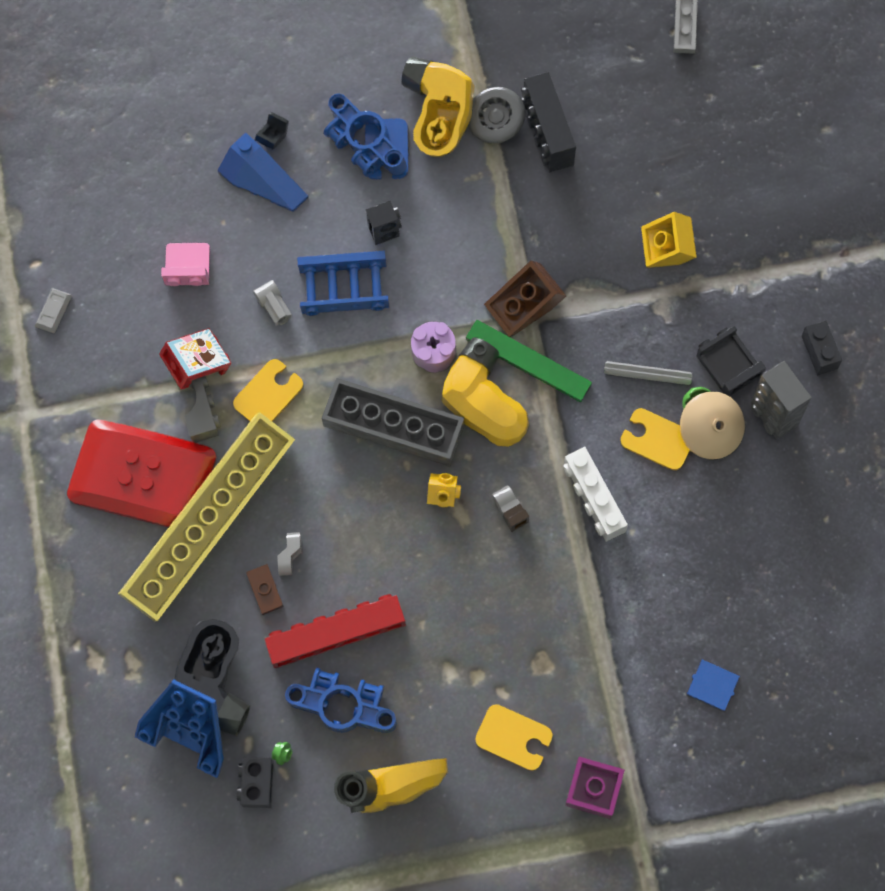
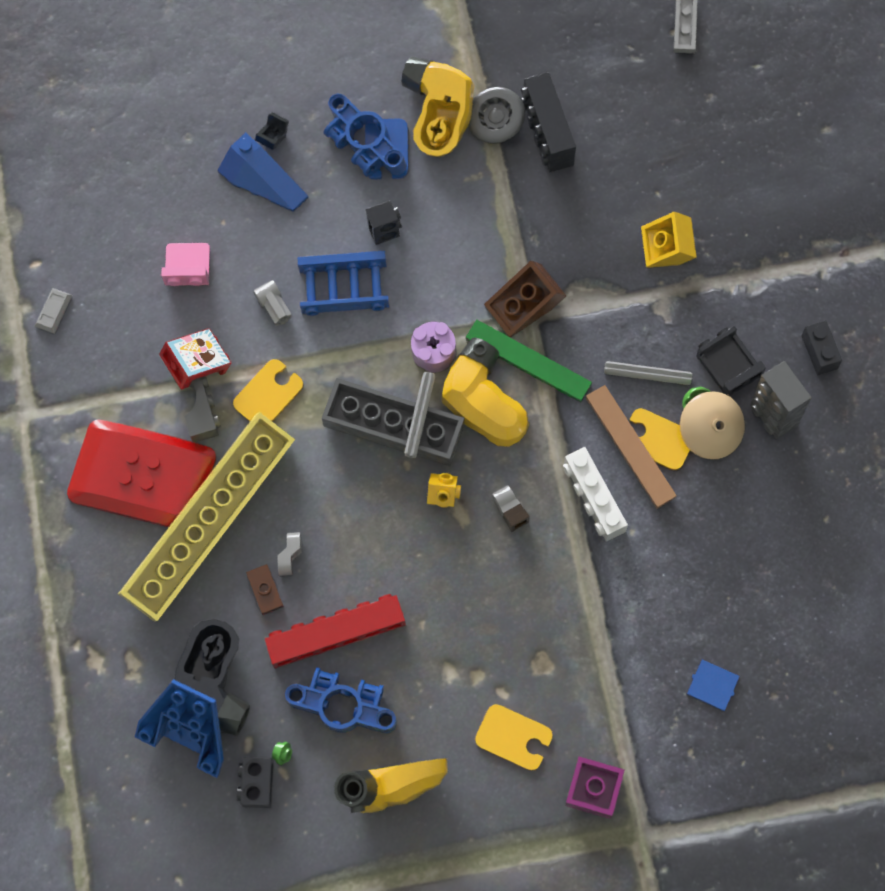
(419, 414): none -> light grey axle
(631, 447): none -> medium nougat tile

